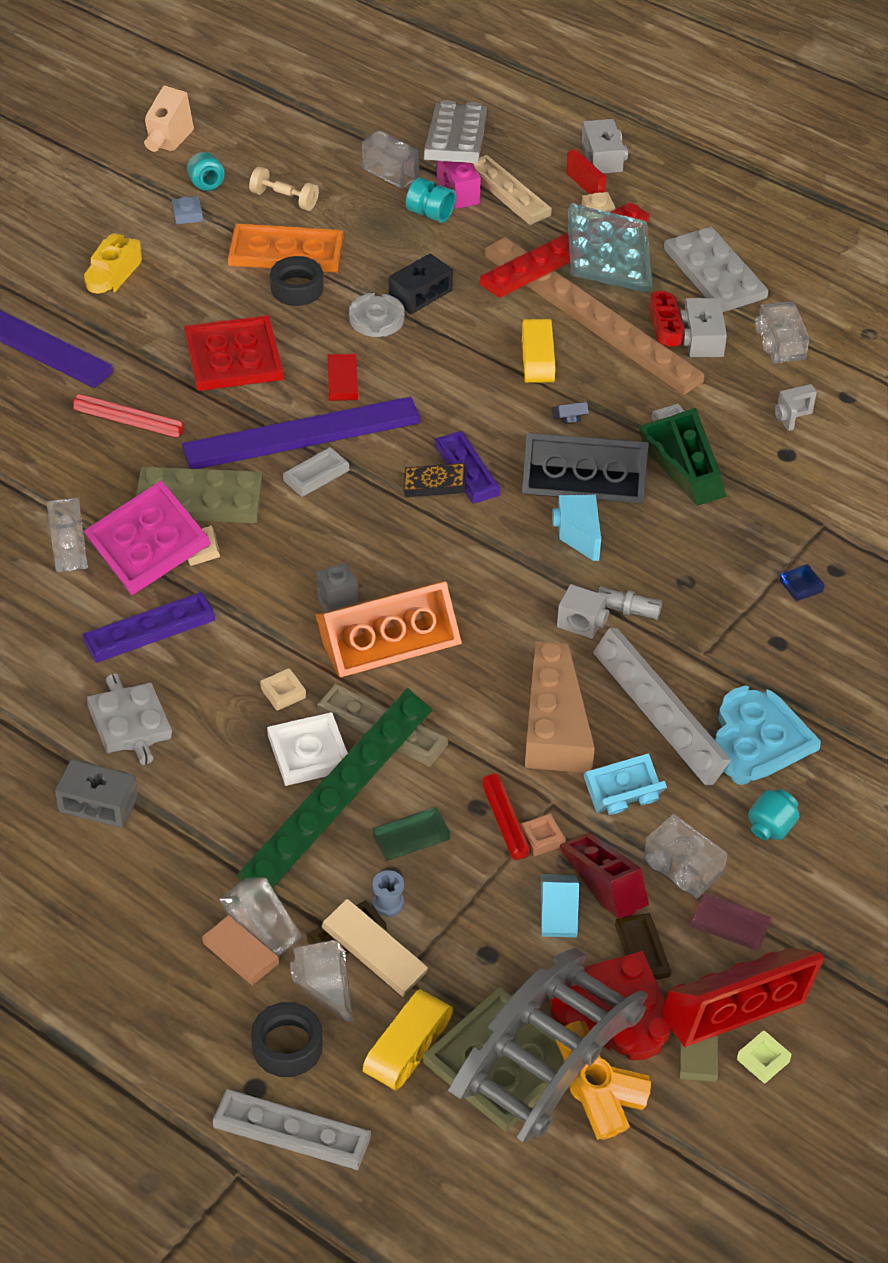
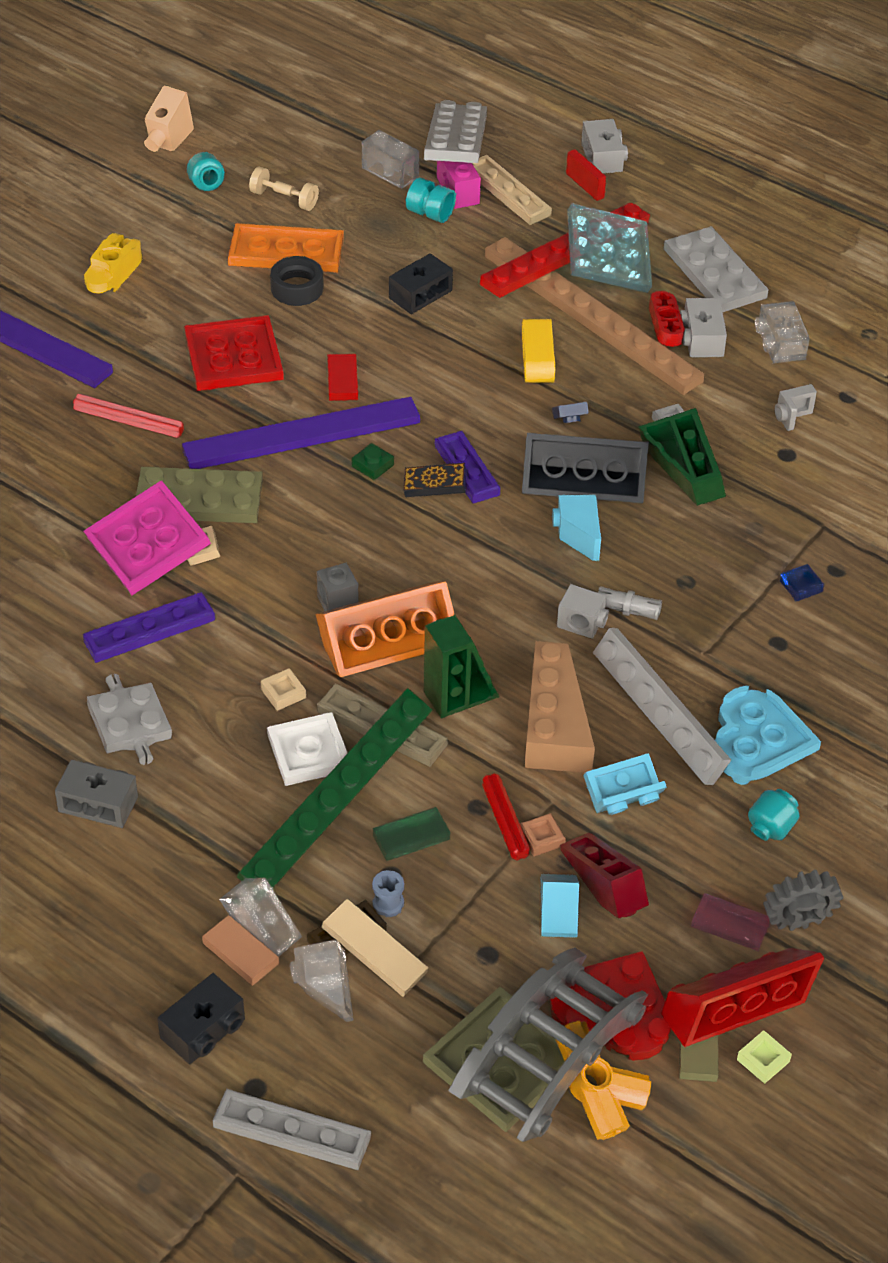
(67, 534): clear brick -> none
(187, 210): sand blue plate -> none
(201, 1019): none -> black brick
(287, 1014): black tyre -> none
(316, 472): light grey tile -> none
(372, 461): none -> dark green plate
(376, 315): light grey tile -> none
(407, 1039): yellow beam -> none
(454, 669): none -> dark green wedge
(598, 201): tan plate -> none
(639, 934): dark brown tile -> none
(685, 856): clear brick -> none
(803, 900): none -> dark grey gear

